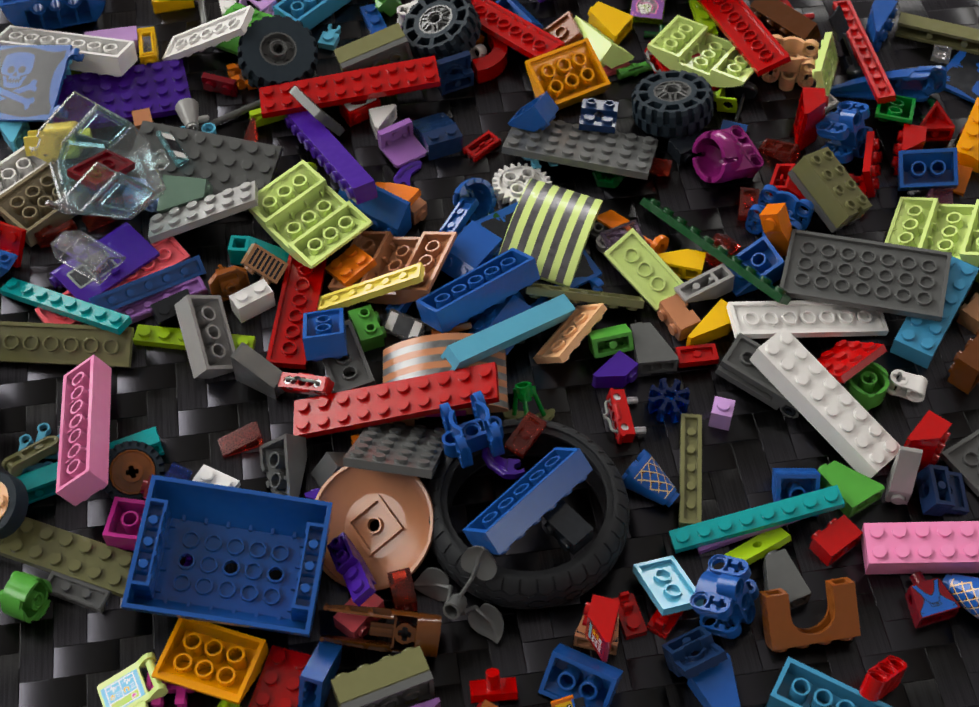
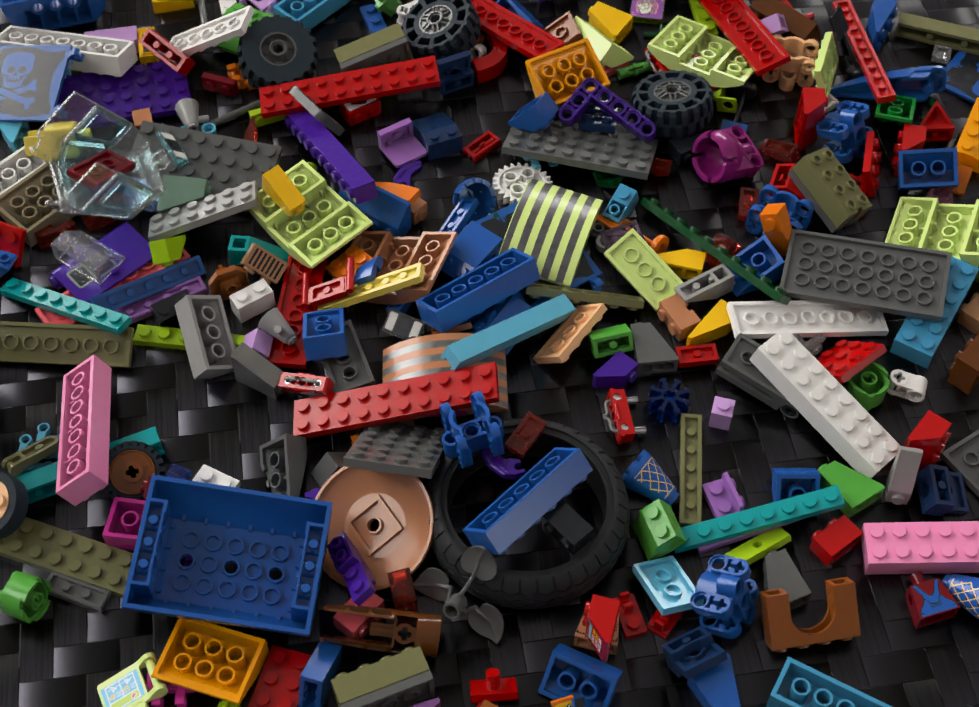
(167, 52): none -> red brick
(167, 250): none -> lime slope
(241, 440): clear red slope -> none
(259, 341): none -> lavender brick
(277, 326): none -> light grey piece
(283, 191): none -> yellow slope
(329, 39): medium azure plate -> none
(329, 290): none -> red plate
(367, 271): none -> blue slope
(367, 327): bright green brick -> none
(382, 117): white slope -> none
(524, 392): green plant -> none
(608, 107): none -> dark purple beam
(621, 204): none -> dark azure slope
(658, 530): none -> bright green slope
(722, 496): none -> medium lavender bracket
(775, 24): none -> lavender brick
(813, 345): none -> clear bracket
(882, 678): red beam -> none

